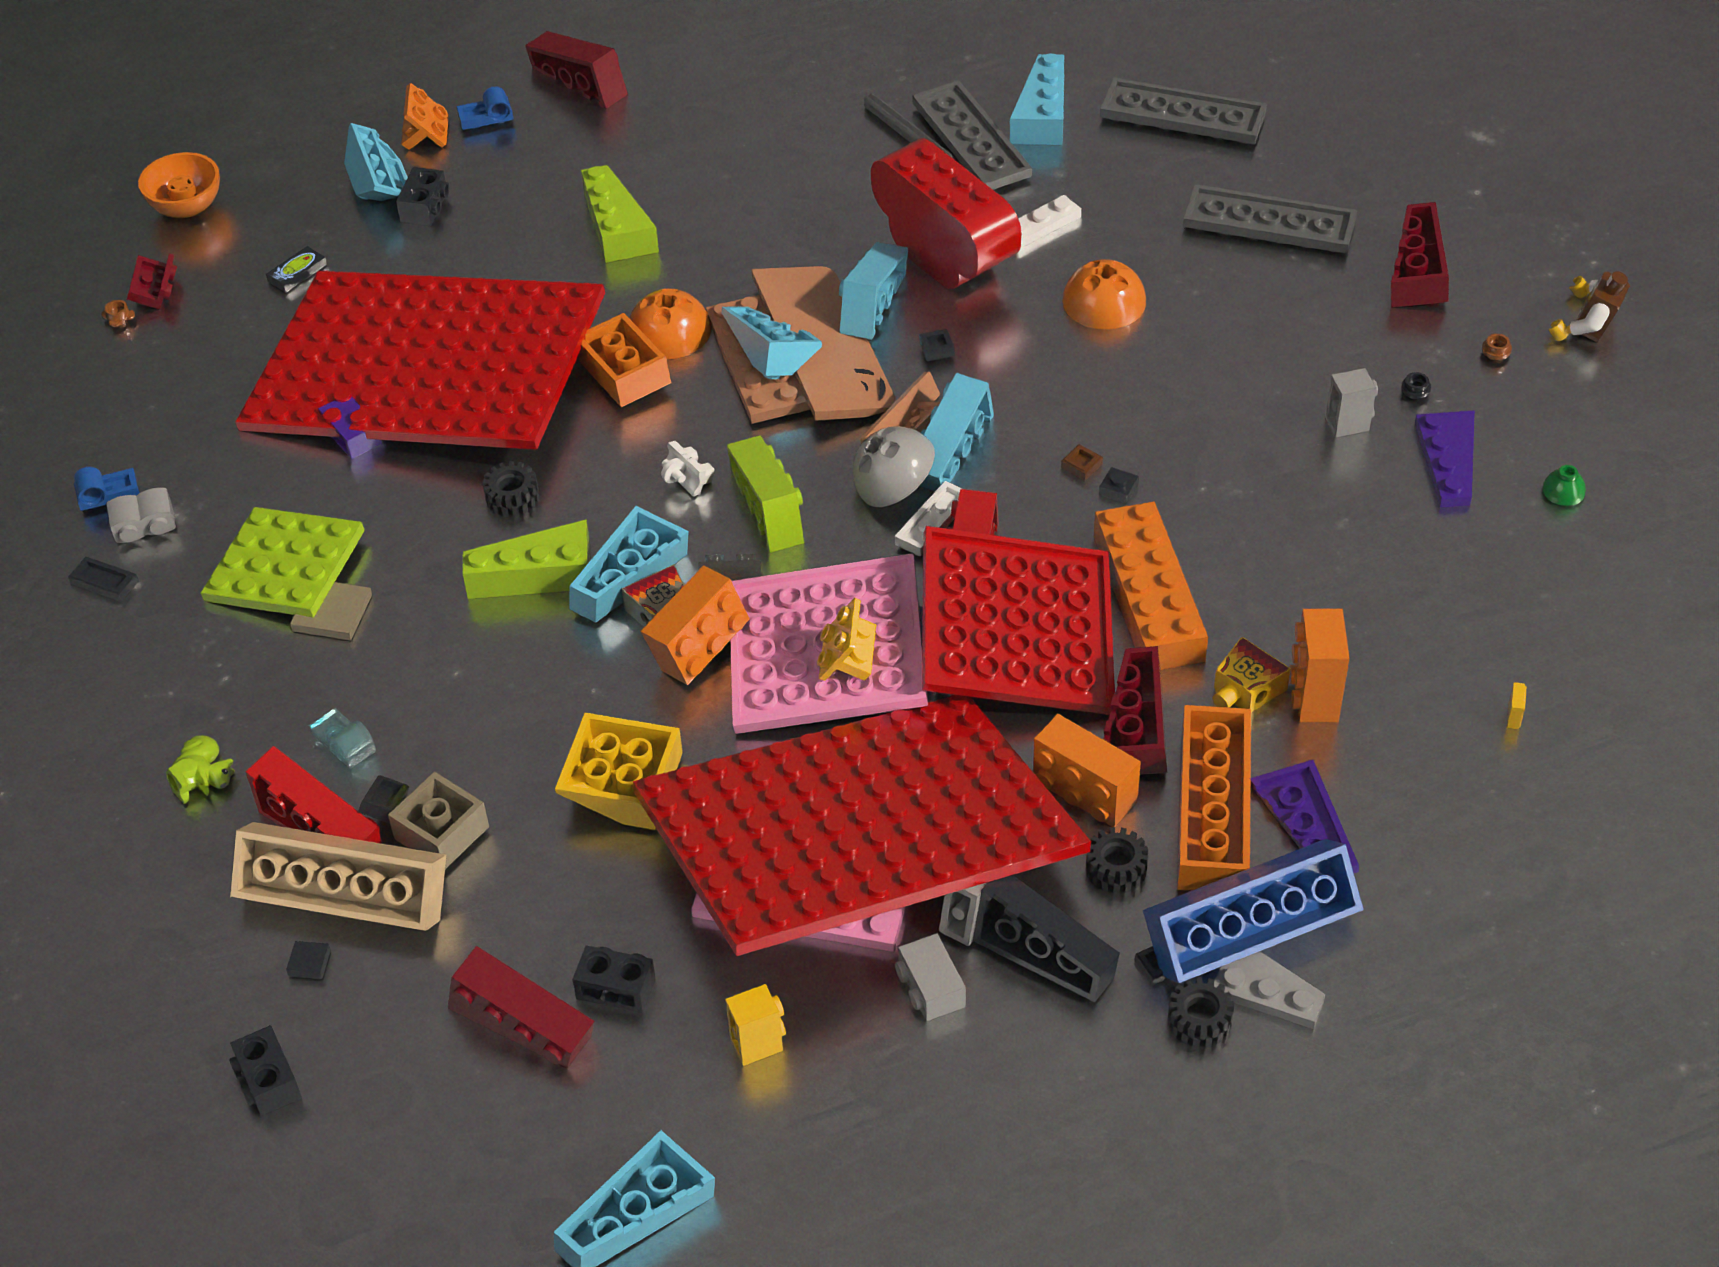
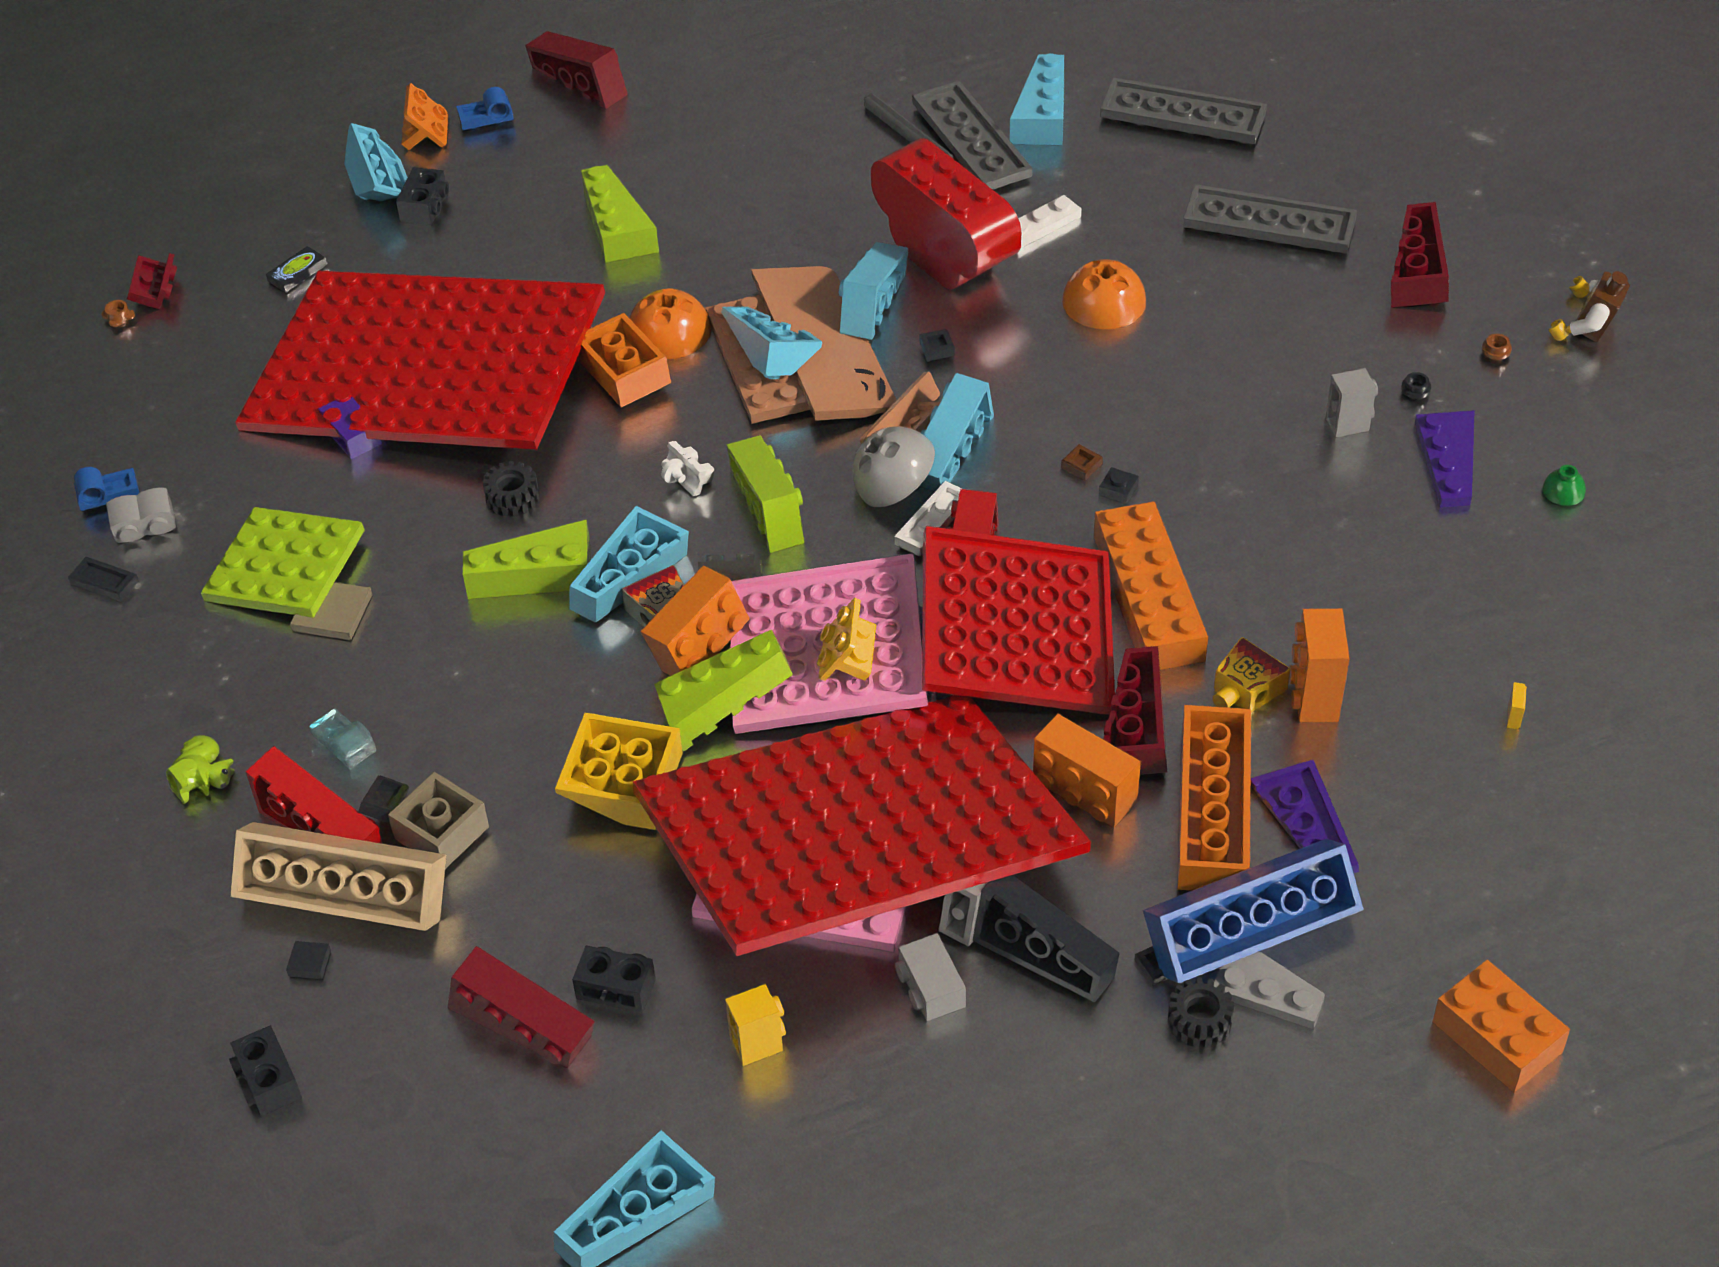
(180, 184): orange piece -> none
(721, 685): none -> lime wedge
(1115, 875): black tyre -> none
(1500, 1025): none -> orange brick

